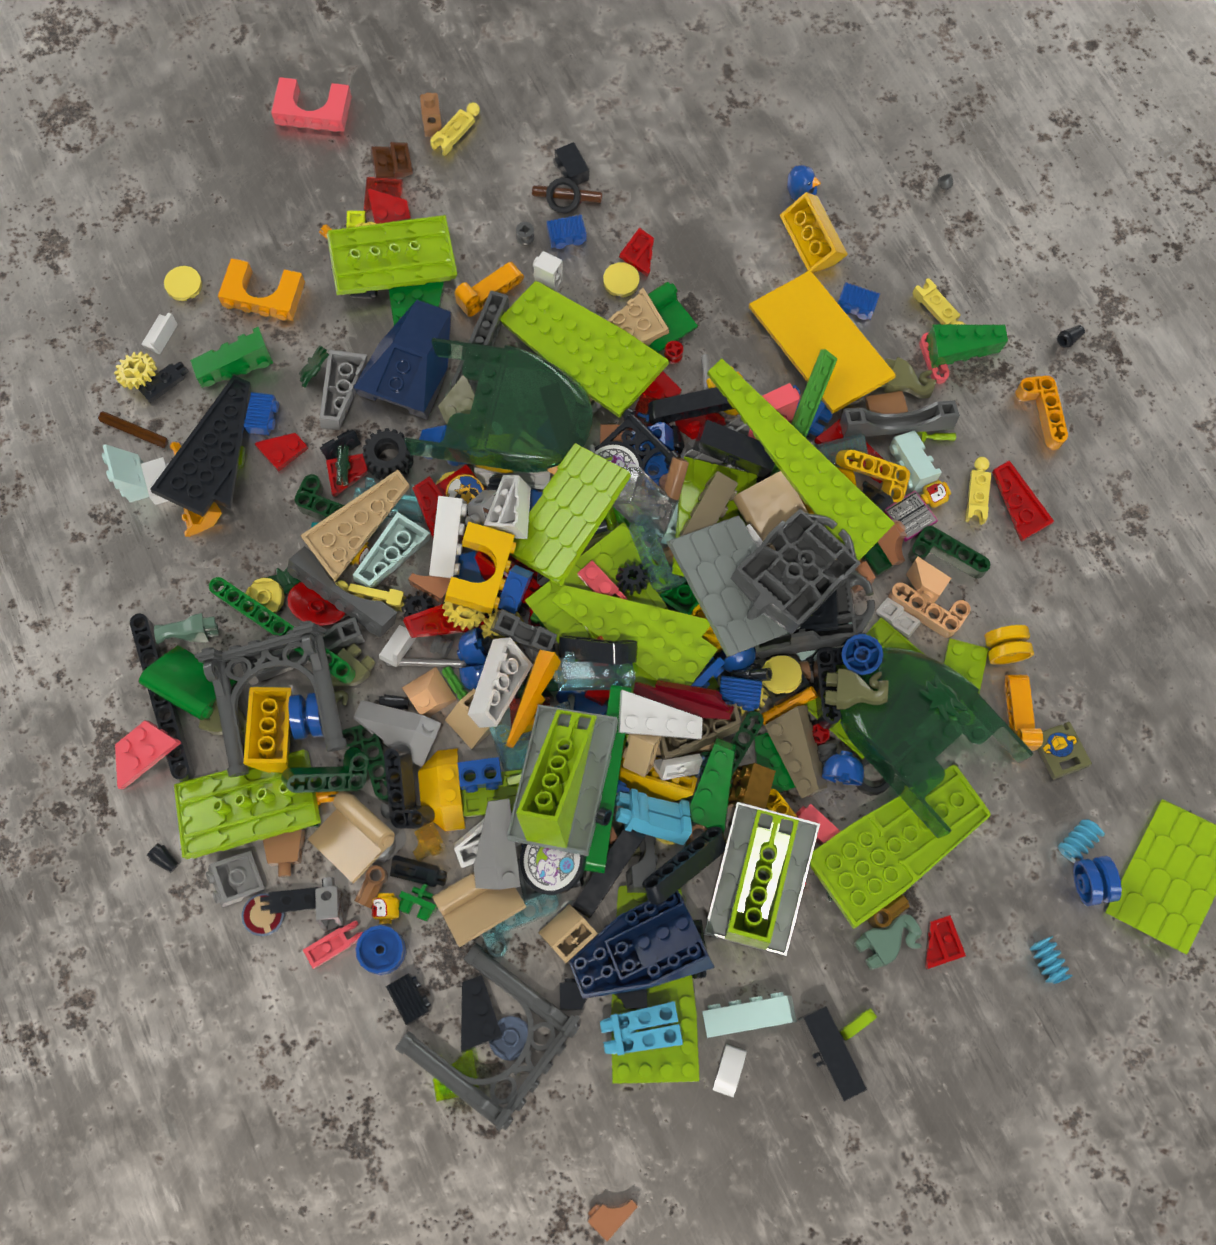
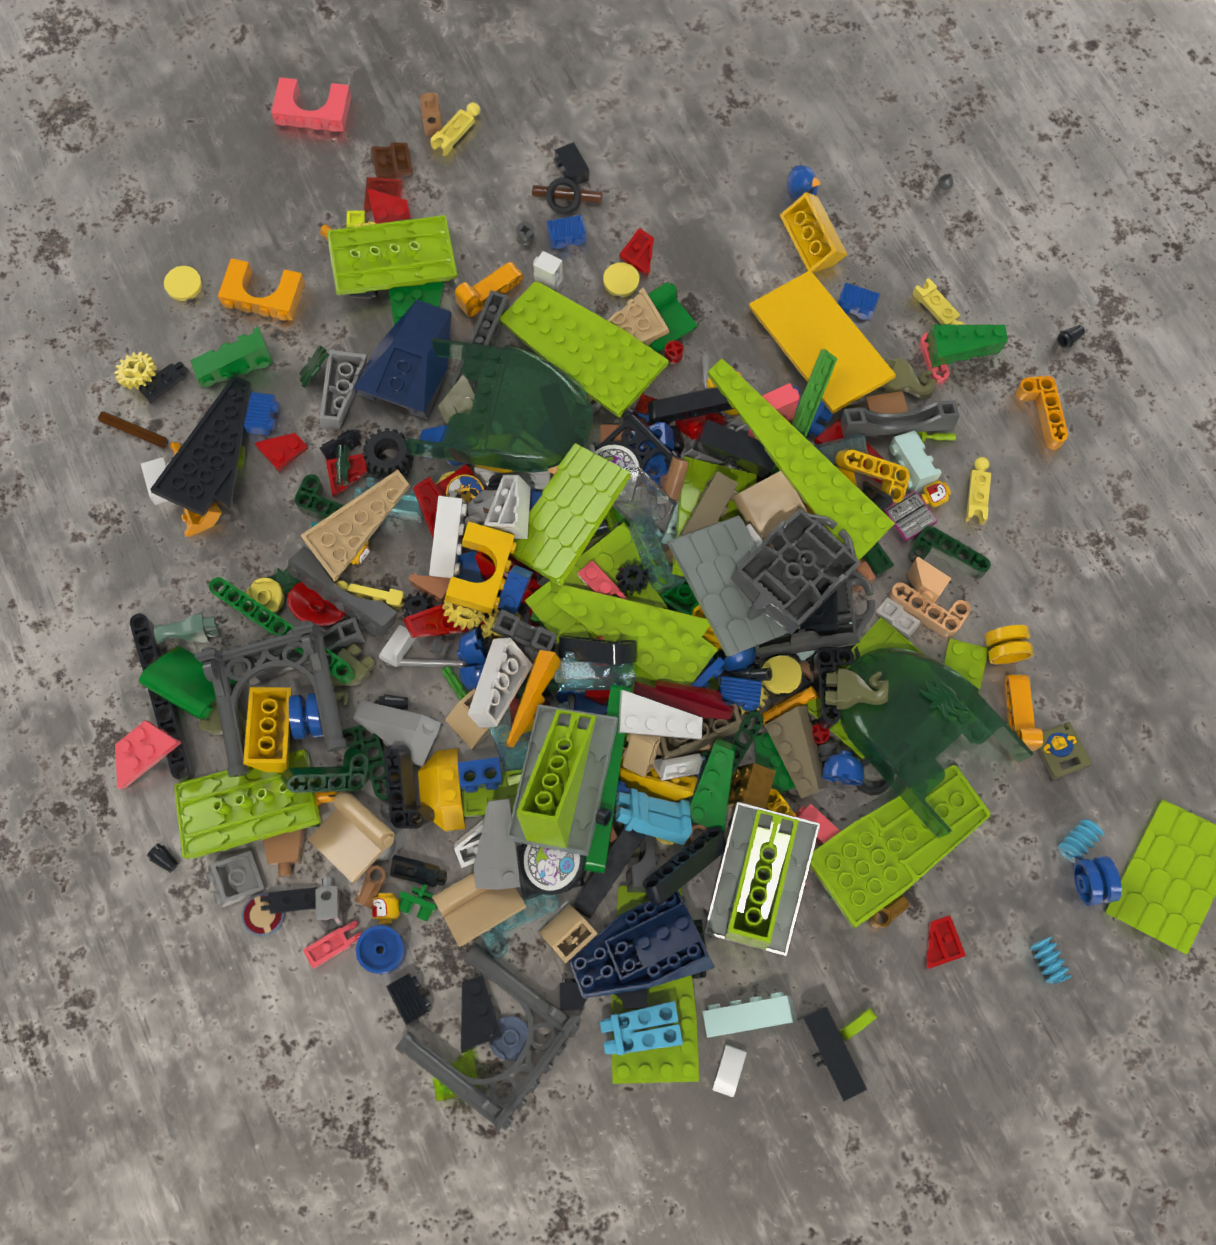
(125, 472): light aqua slope -> none
(160, 333): white panel -> none
(390, 551): light aqua wedge -> none
(428, 842): clear yellow brick -> none
(429, 693): light nougat slope -> none
(608, 1219): nougat arch -> none
(662, 387): red wing -> none
(862, 654): blue cylinder -> none
(886, 942): sand green hips -> none
(892, 542): nougat arch -> none
(1022, 504): red wing -> none

